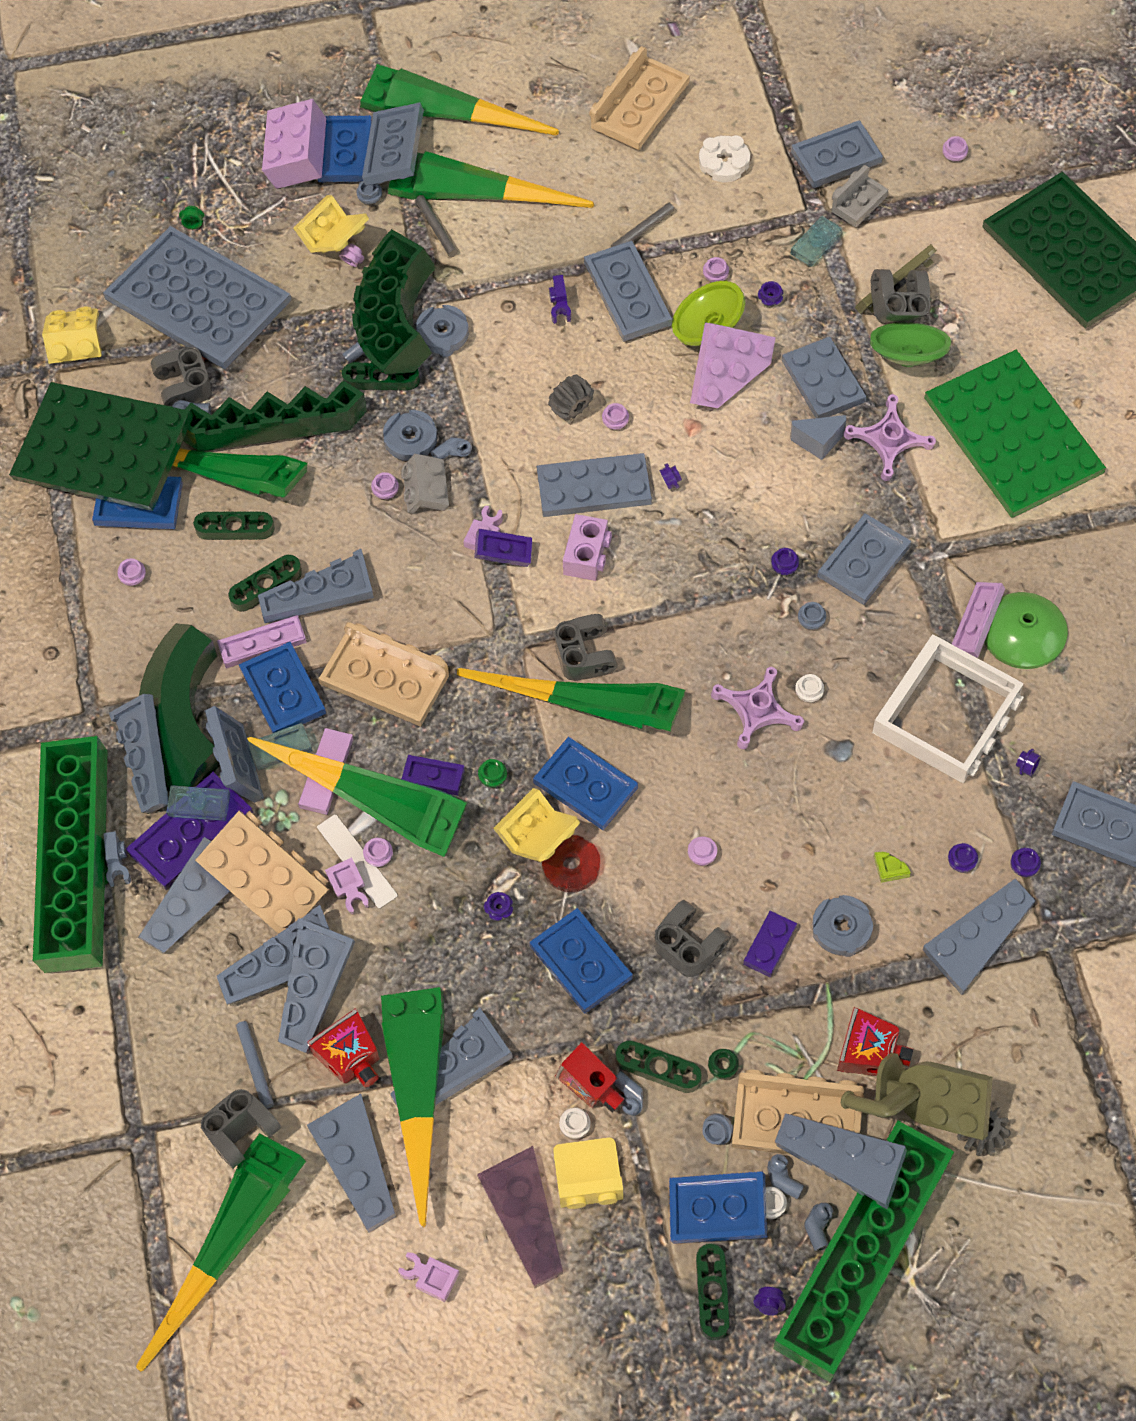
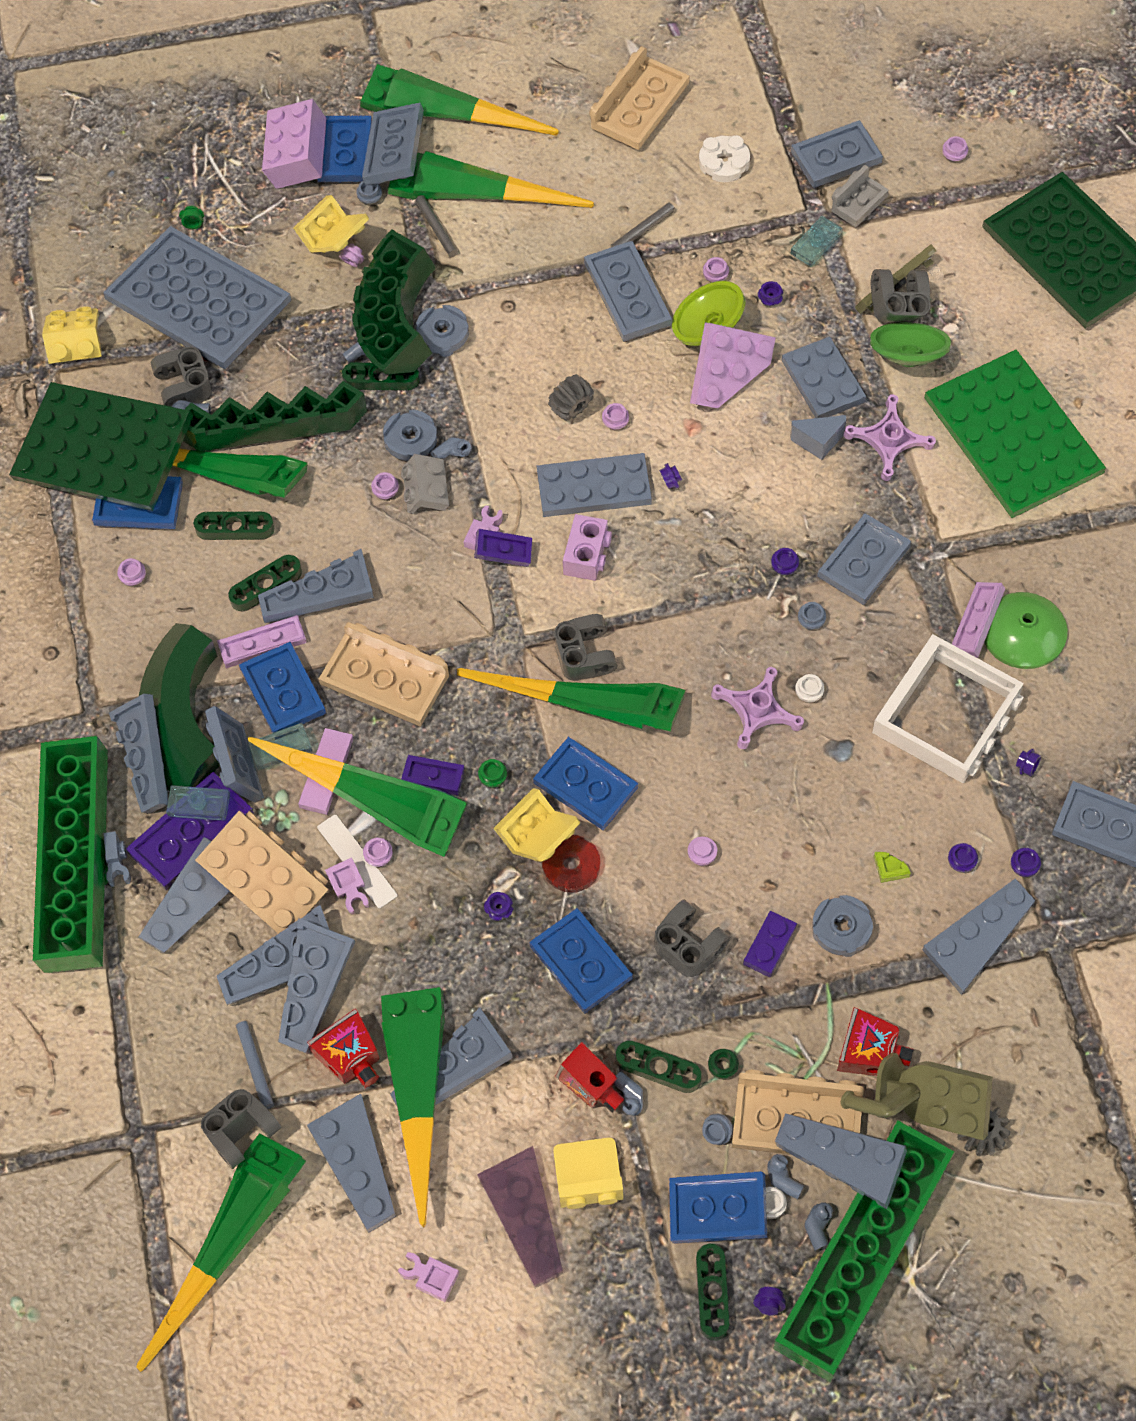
(559, 297): dark purple plate -> none
(574, 1123): white plate -> none

